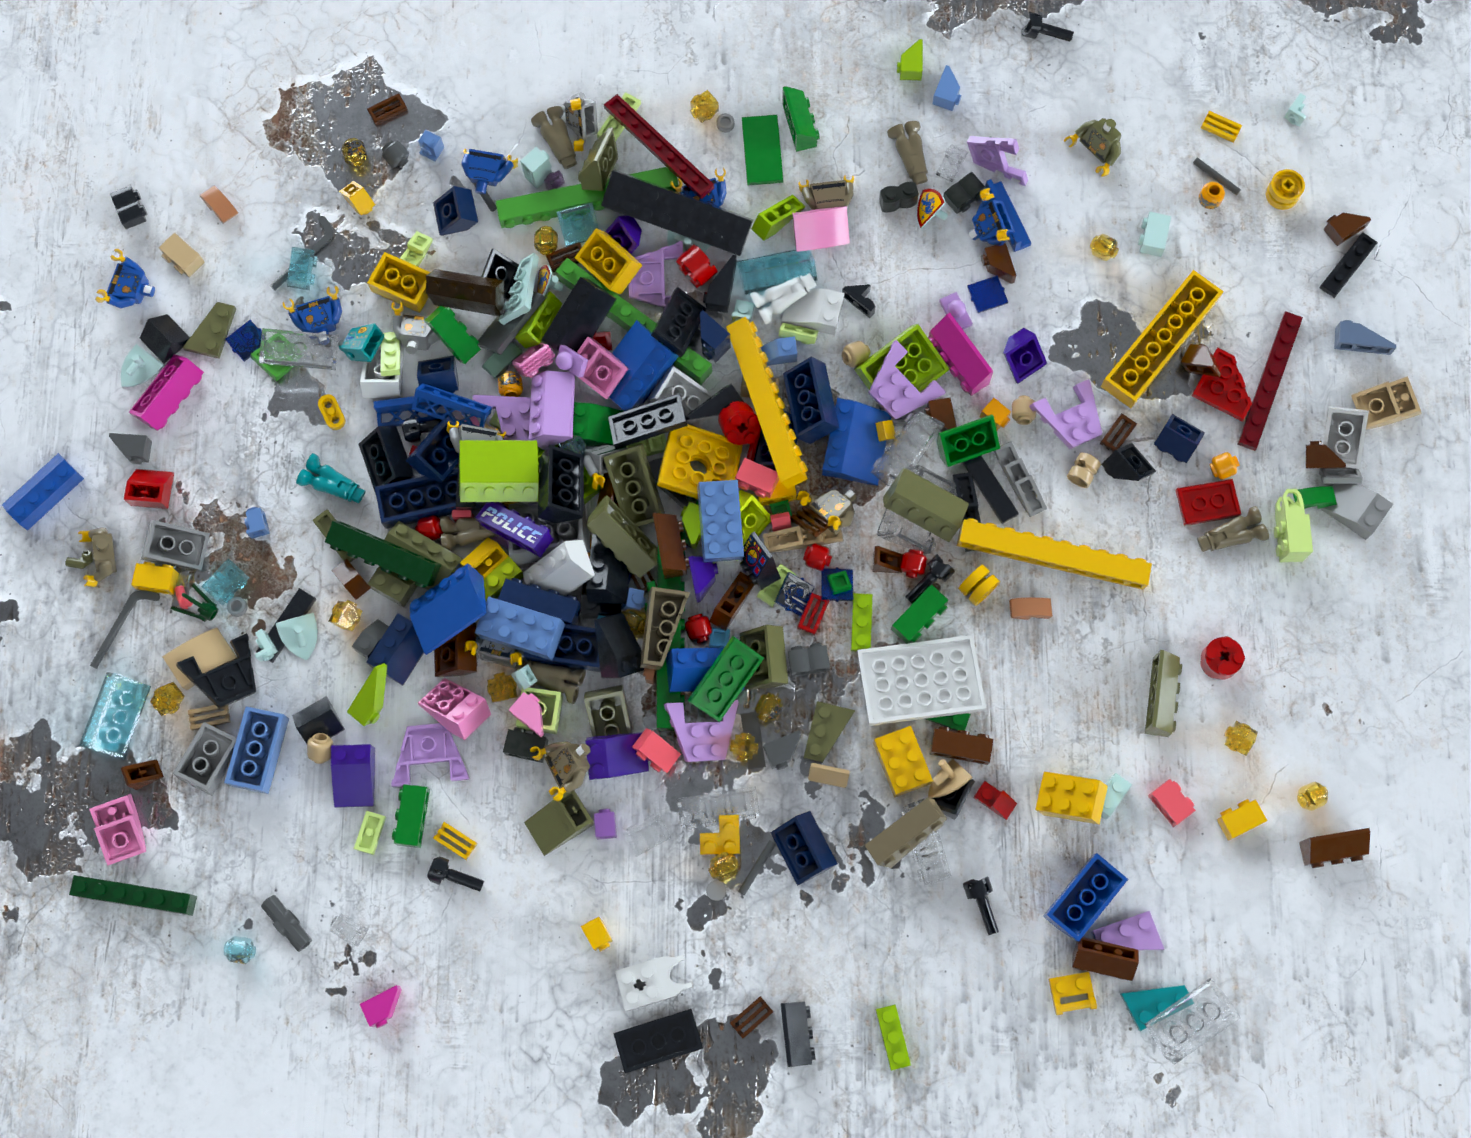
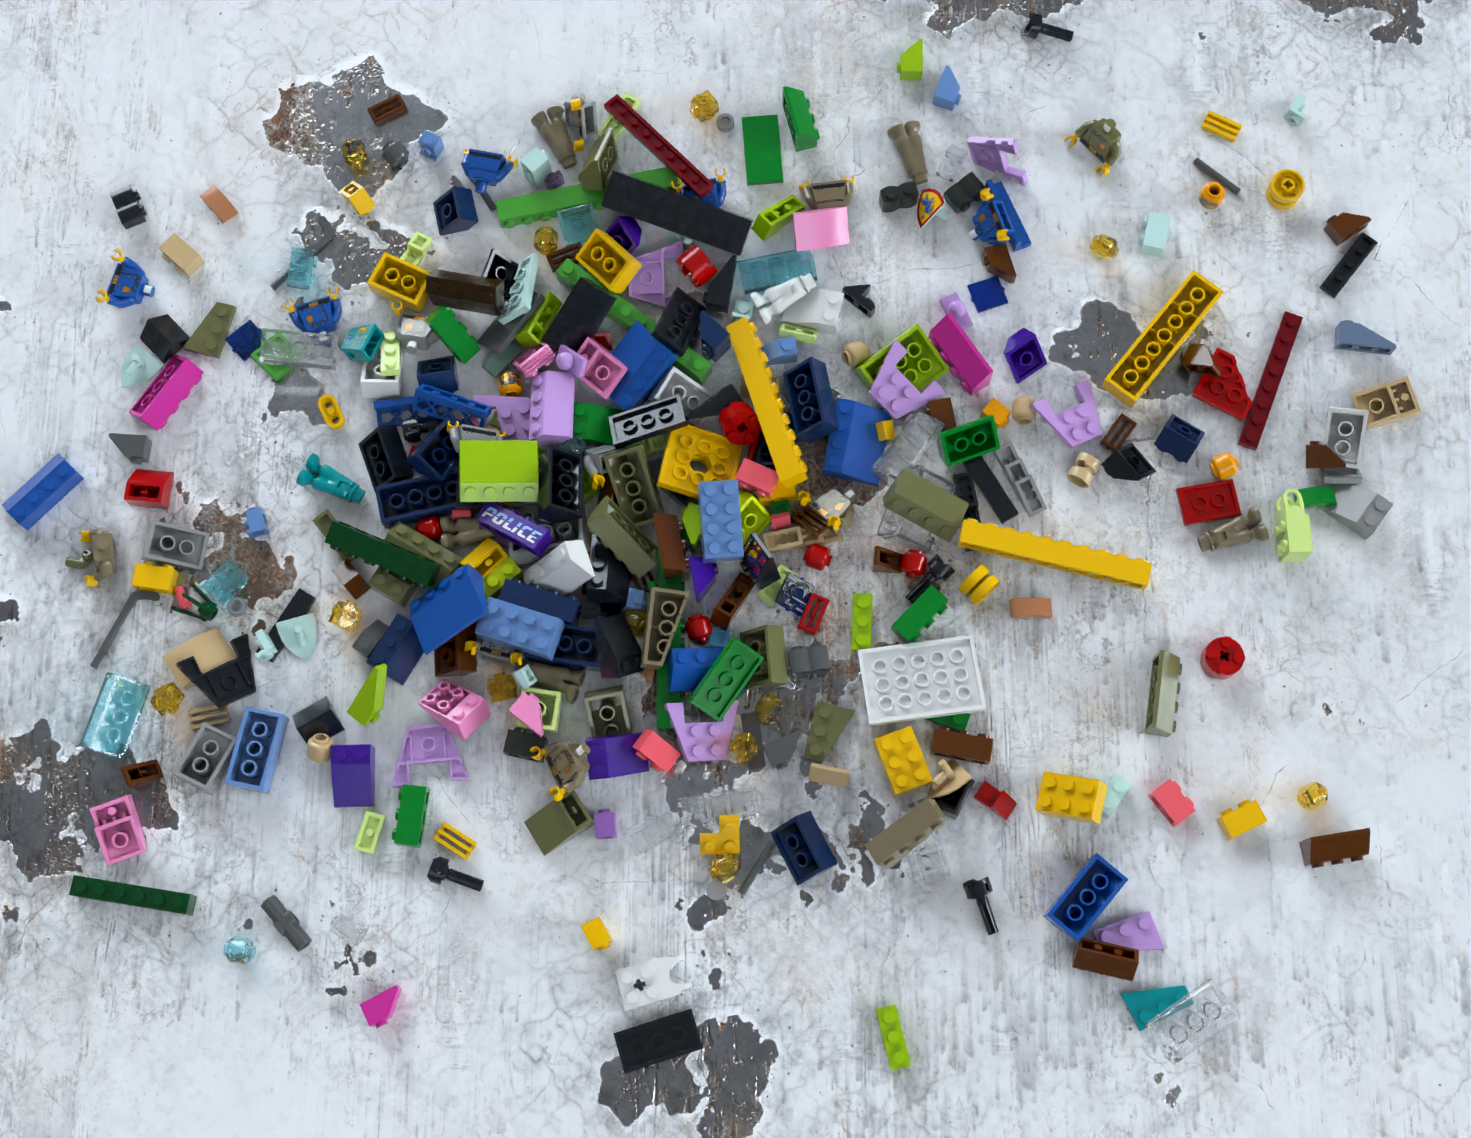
(546, 281): shield -> none
(764, 1006): reddish brown tile -> none
(797, 1034): black slope -> none
(826, 592): clear blue piece -> none
(839, 582): green tile -> none
(1070, 986): yellow plate -> none
(1240, 737): clear yellow brick -> none

